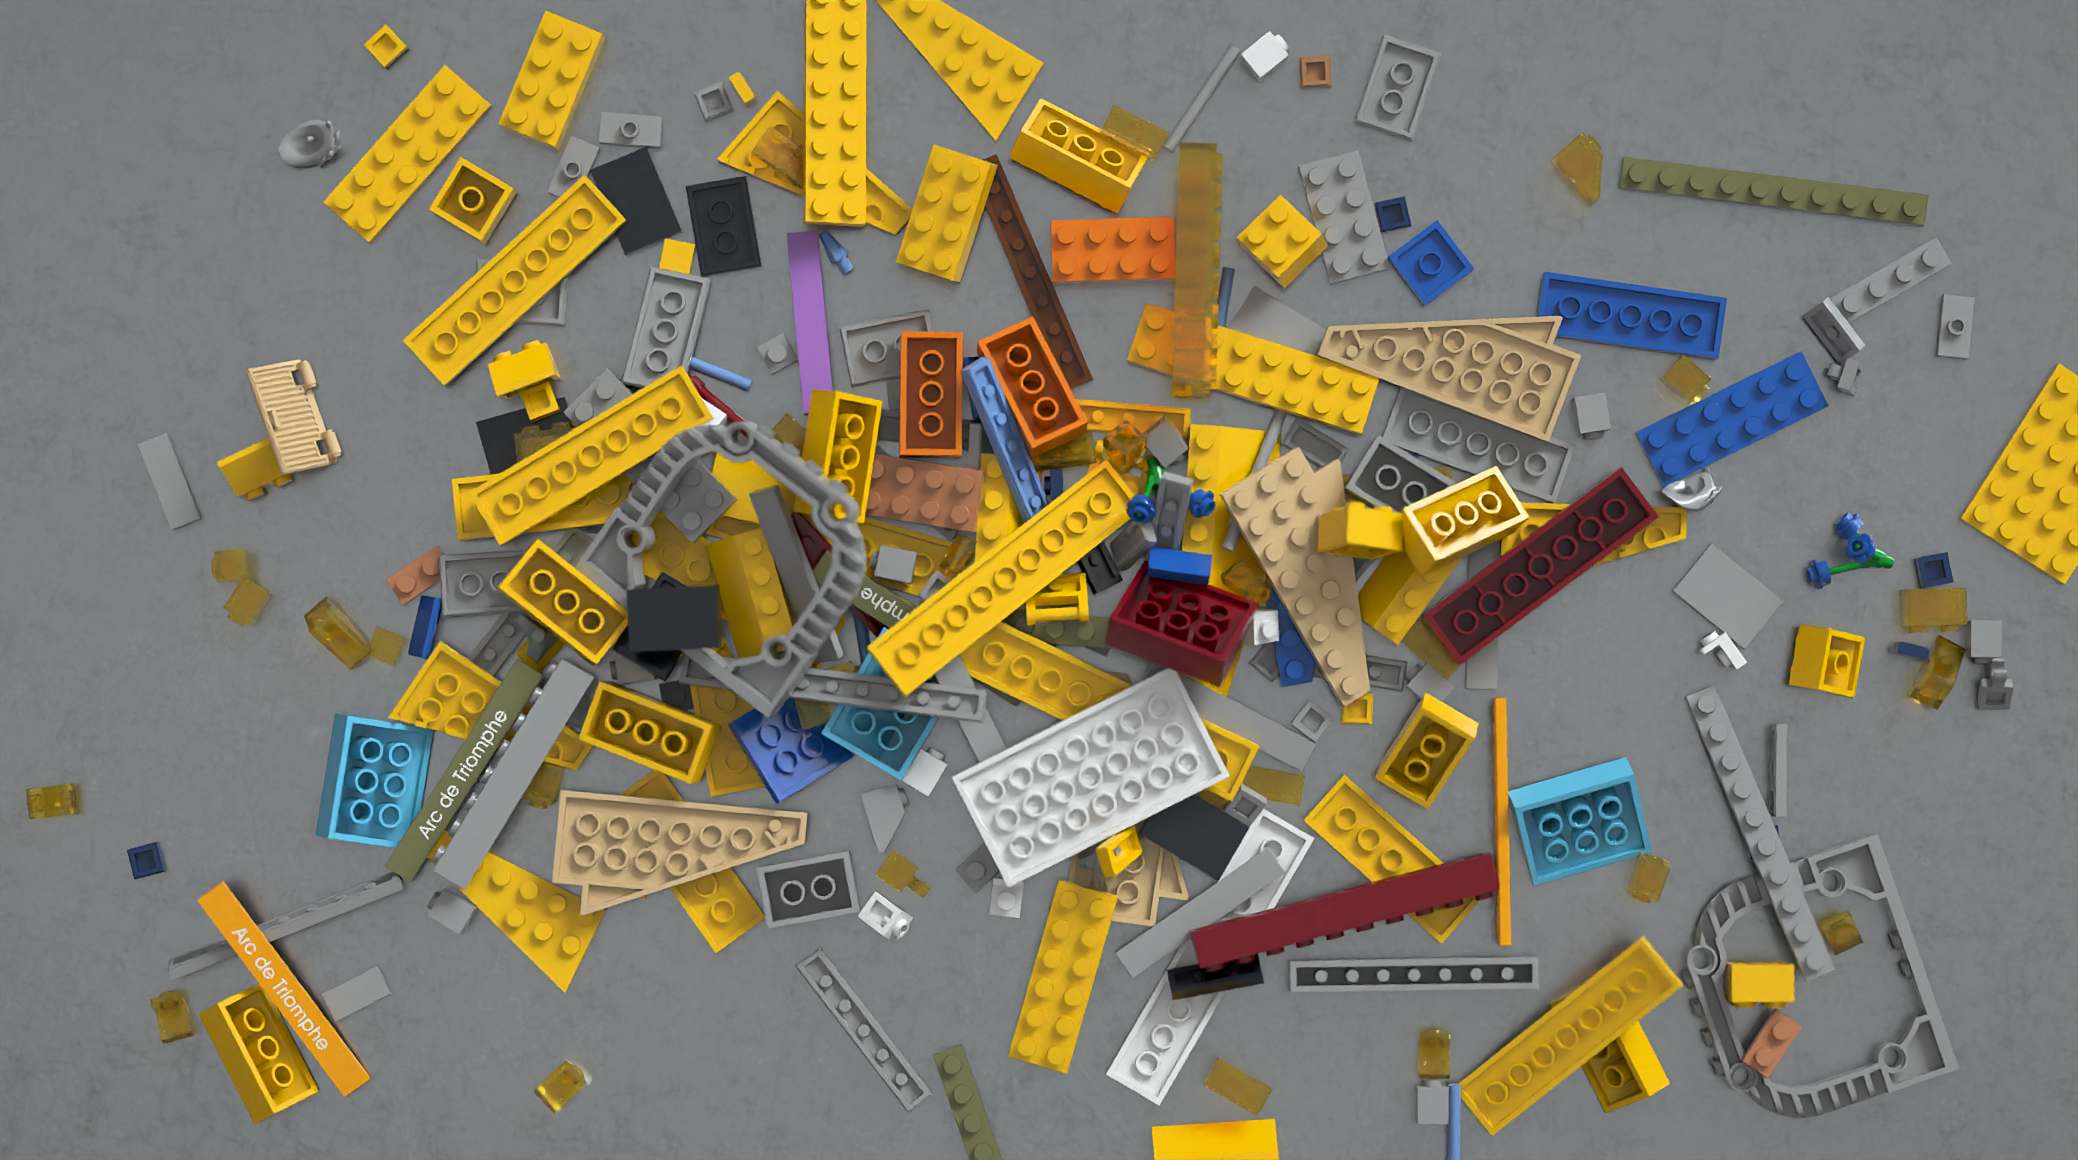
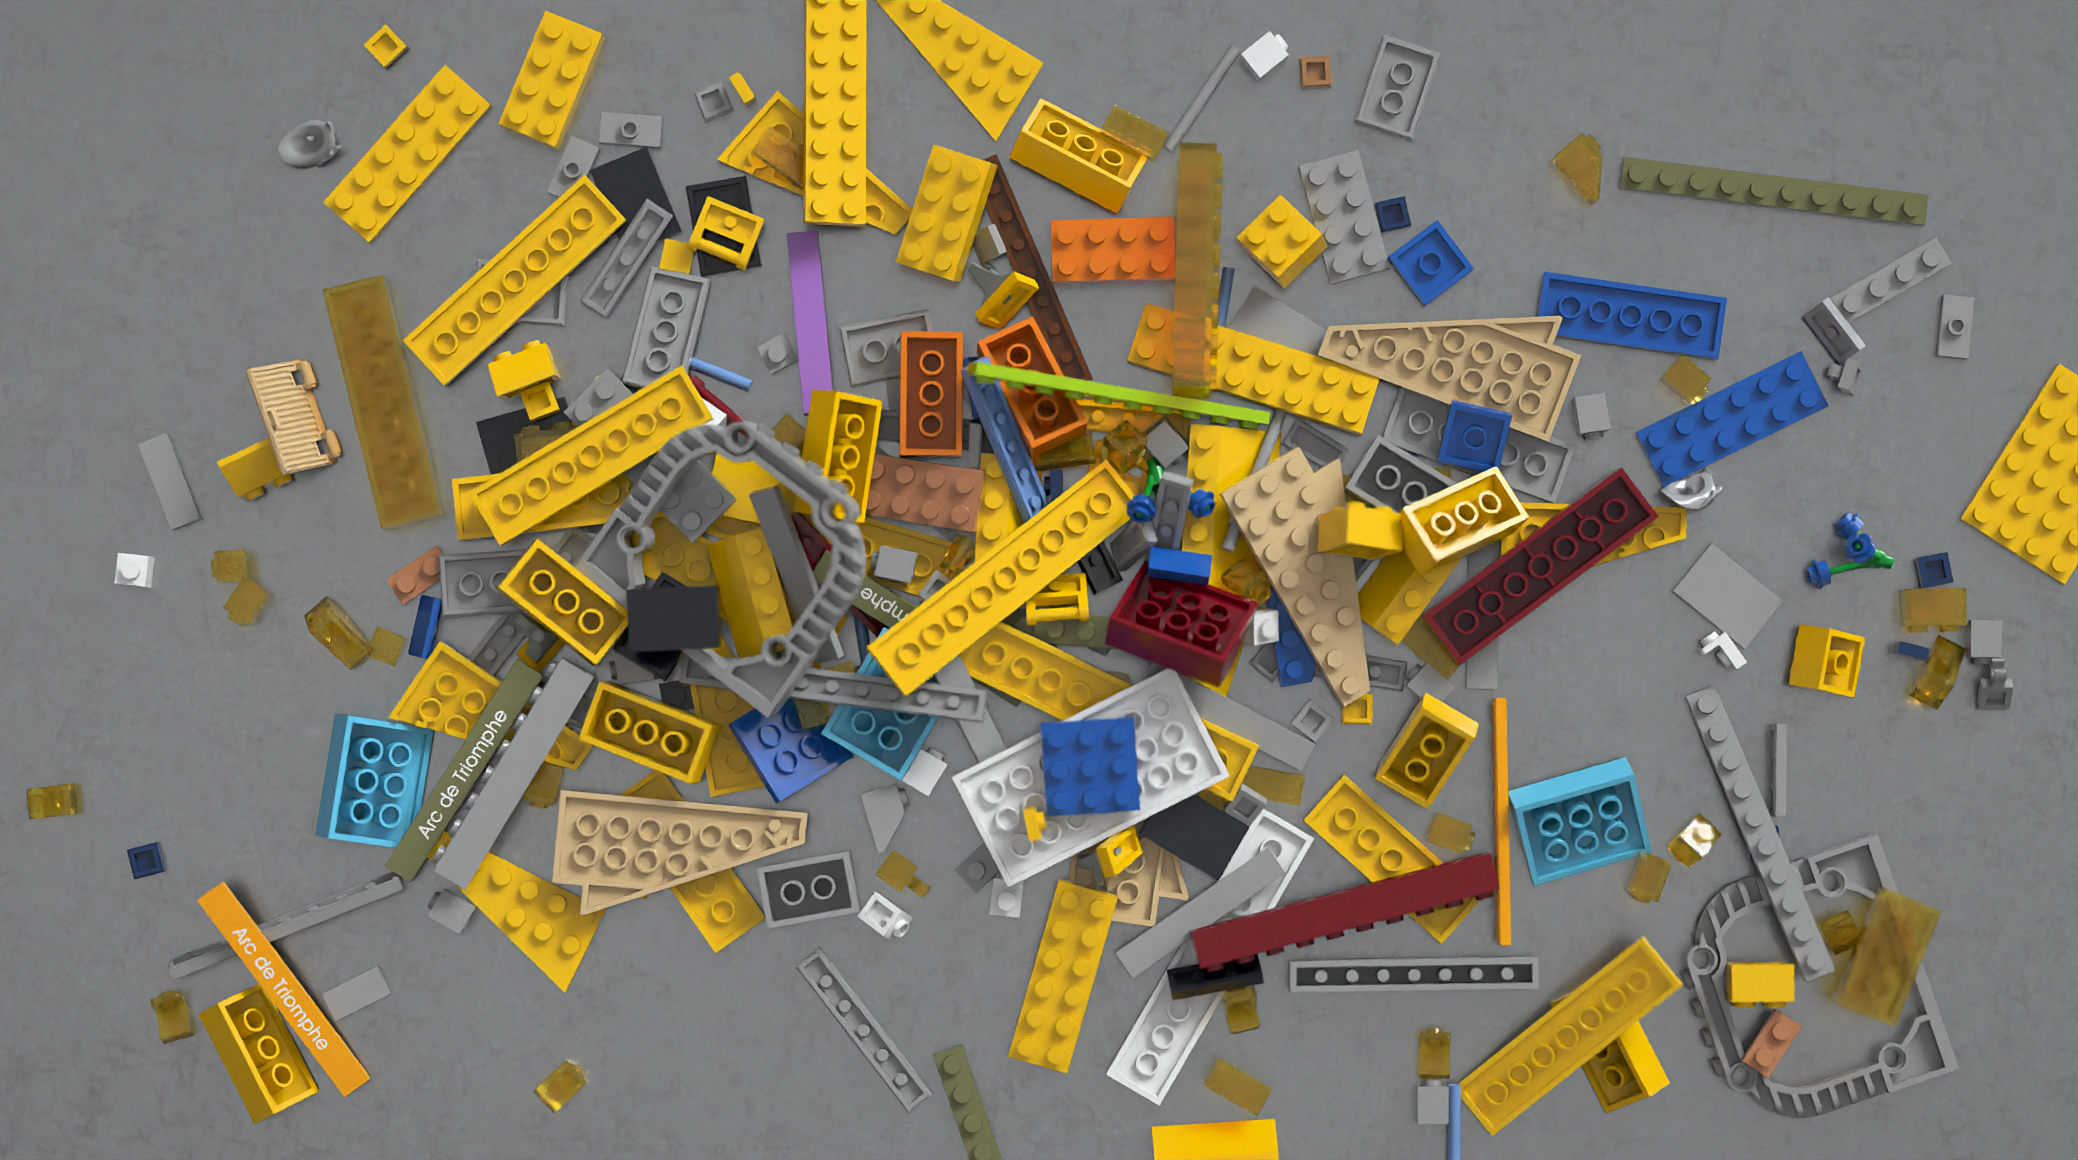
(134, 570): none -> white brick
(383, 402): none -> clear yellow brick
(473, 200): yellow brick -> none
(626, 258): none -> light grey tile
(730, 223): none -> yellow plate
(835, 251): medium blue bar -> none
(988, 244): none -> light grey tile
(1002, 294): none -> yellow piece
(1034, 822): none -> yellow plate
(1090, 766): none -> blue plate
(1106, 393): none -> lime plate
(1241, 1010): none -> clear yellow bracket
(1450, 833): none -> clear yellow brick
(1474, 436): none -> blue plate
(1694, 841): none -> clear yellow bracket
(1886, 956): none -> clear yellow brick

